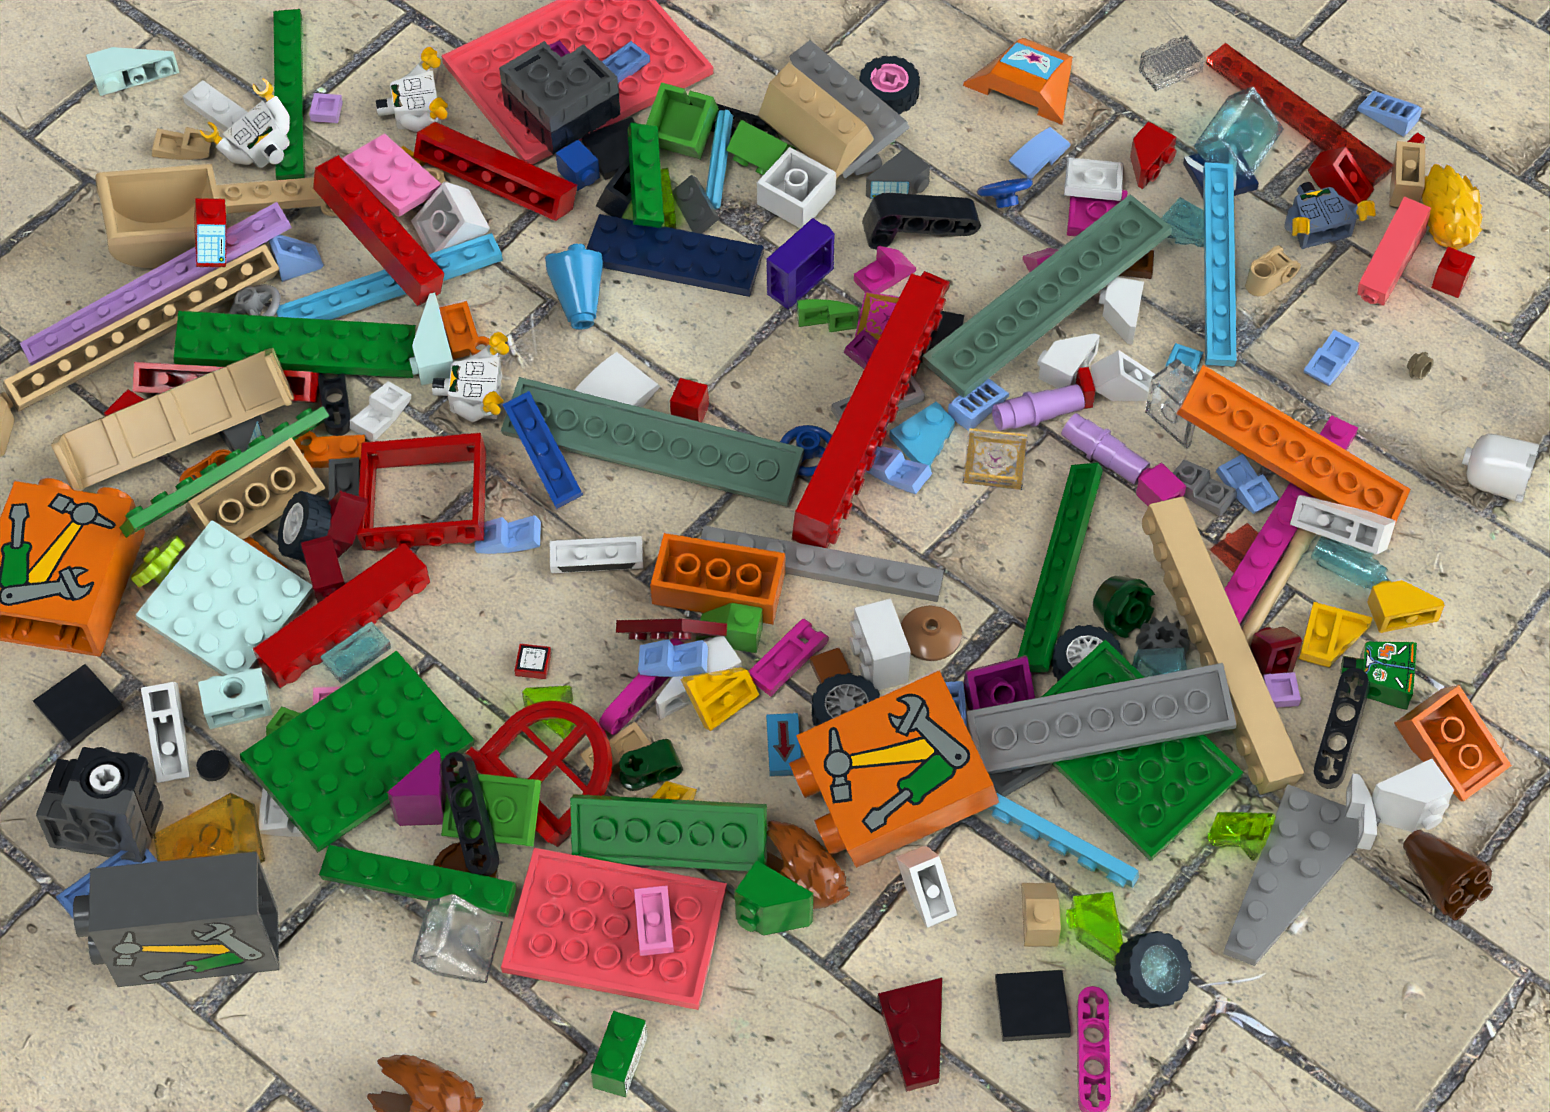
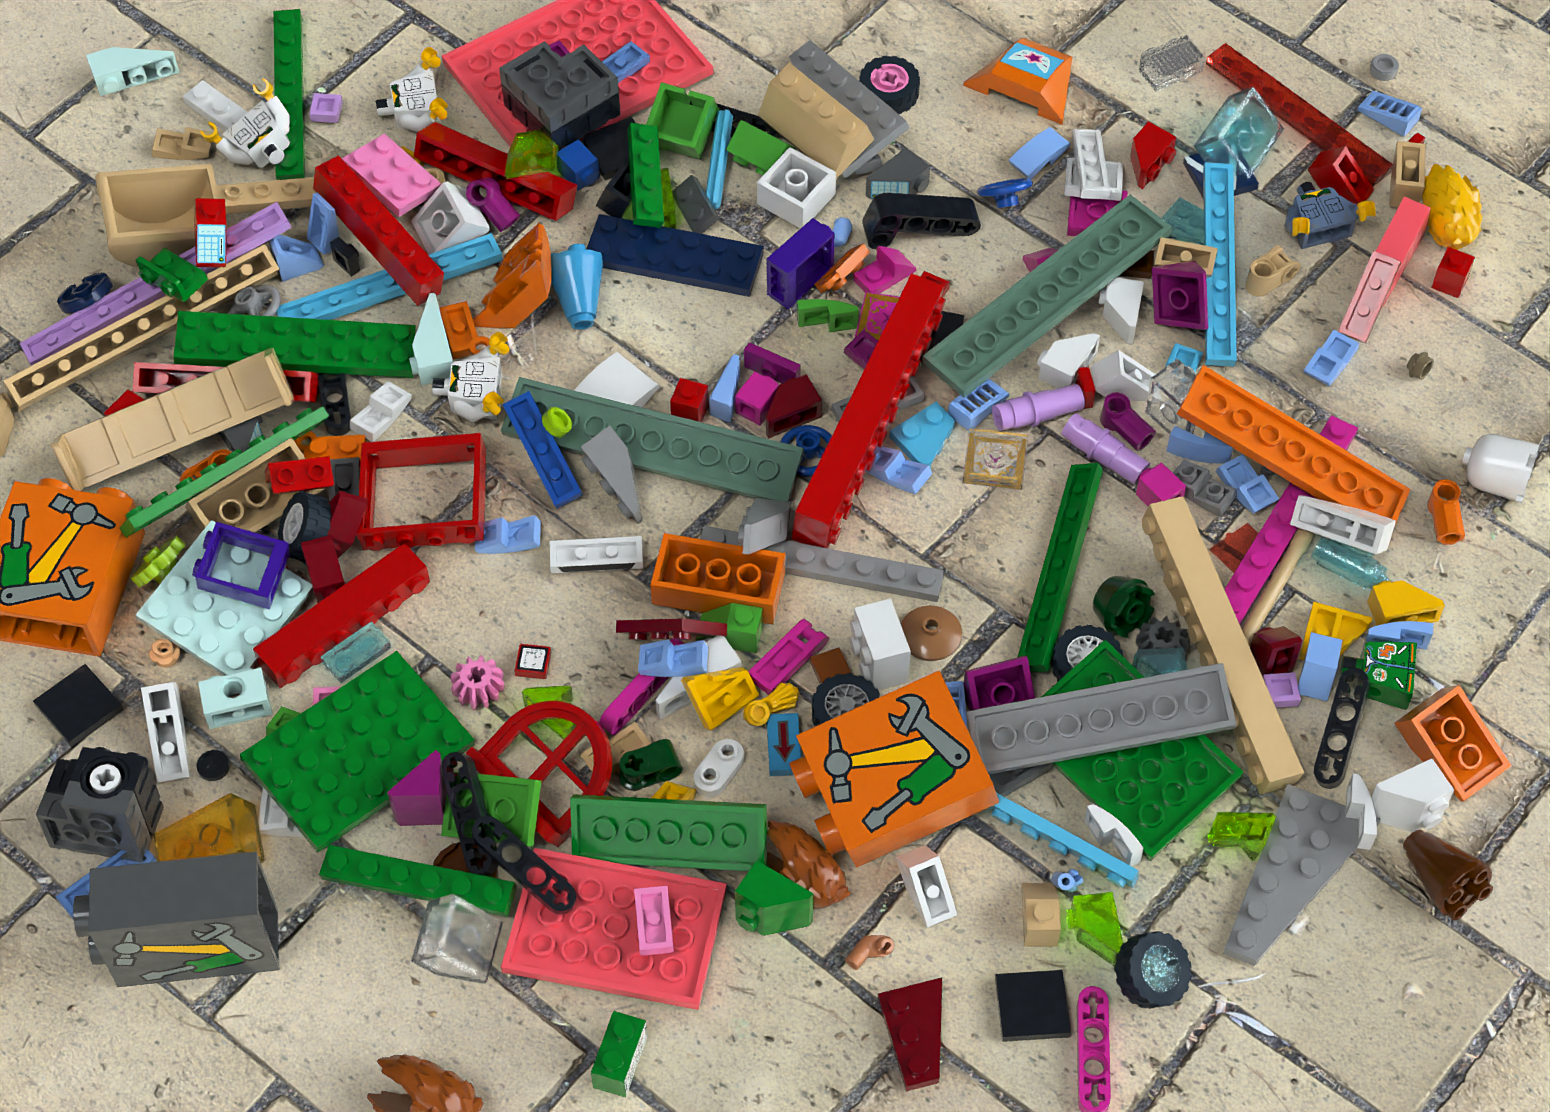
(90, 291): none -> dark blue tile
(167, 658): none -> light nougat plate
(171, 274): none -> green bracket
(223, 533): none -> dark purple window
(299, 475): none -> red bracket
(322, 224): none -> light blue slope
(345, 256): none -> black plate
(489, 682): none -> bright pink gear
(494, 205): none -> magenta piece
(520, 282): none -> orange wedge
(520, 868): none -> black beam
(530, 154): none -> clear neon green slope
(556, 422): none -> lime tile
(614, 464): none -> light grey slope
(720, 766): none -> white plate
(723, 396): none -> light blue slope
(756, 398): none -> dark pink brick
(764, 524): none -> light grey slope
(770, 364): none -> magenta plate
(783, 697): none -> yellow piece
(793, 406): none -> dark red slope
(842, 231): none -> light blue arm
(849, 262): none -> orange hinge
(869, 947): none -> nougat arm
(1067, 881): none -> light blue arm
(1090, 164): none -> white tile
(1109, 829): none -> white slope
(1126, 421): none -> magenta piece
(1177, 251): none -> tan slope
(1180, 295): none -> magenta slope
(1199, 449): none -> light blue slope
(1319, 666): none -> light blue slope
(1369, 297): none -> plate
(1384, 67): none -> light grey tile
(1402, 632): none -> light blue slope
(1446, 513): none -> orange piece

